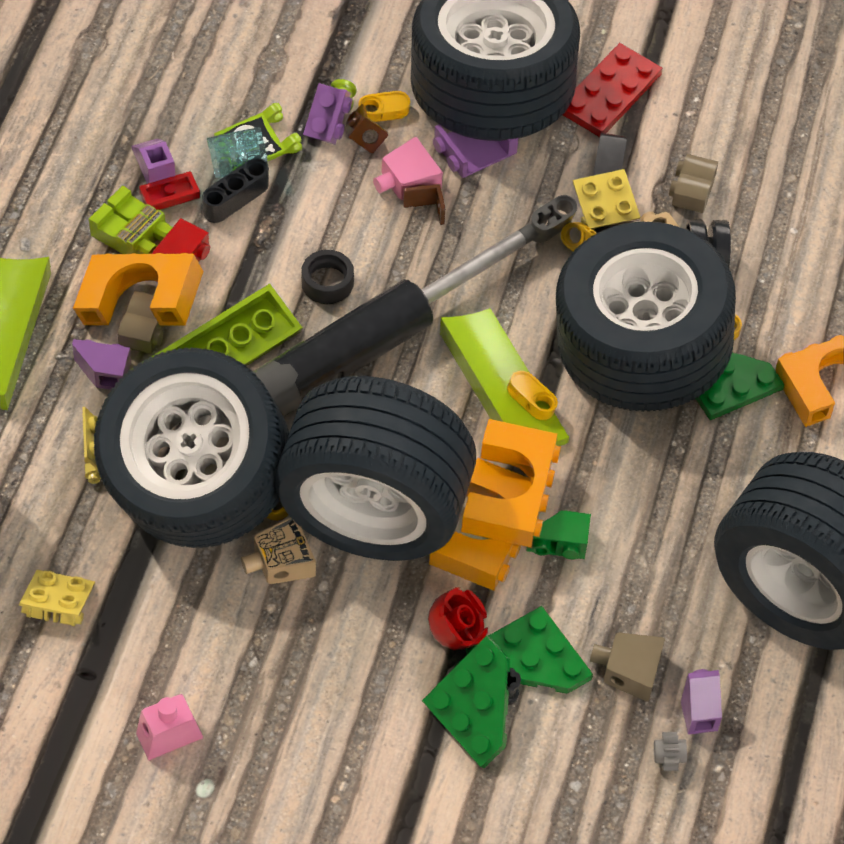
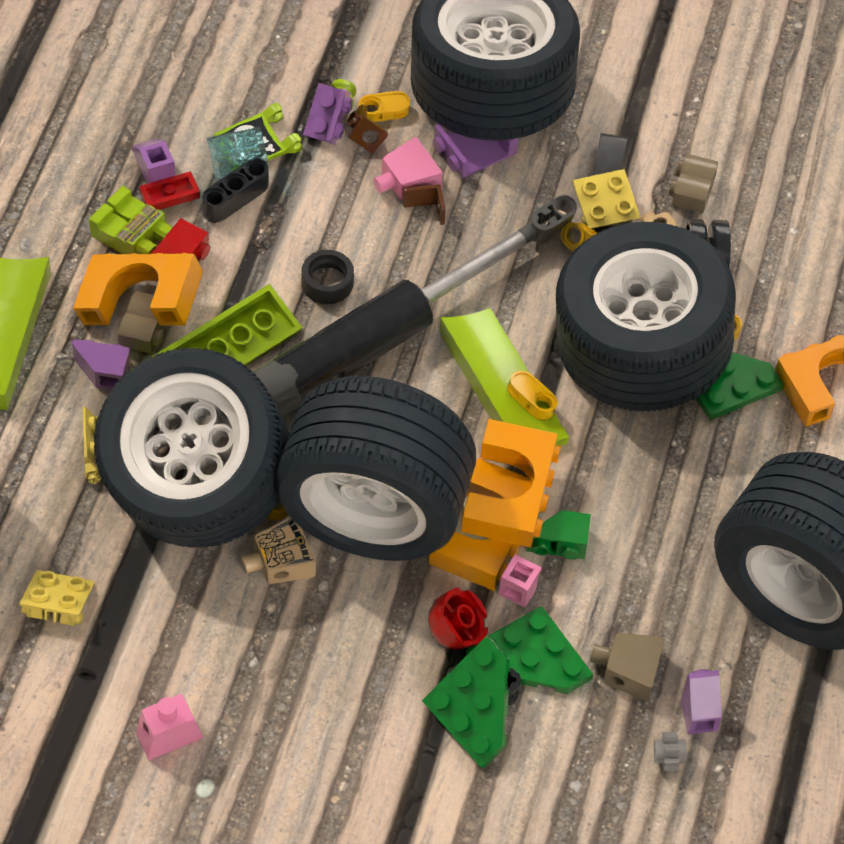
(519, 581): none -> bright pink brick
(611, 89): red plate -> none

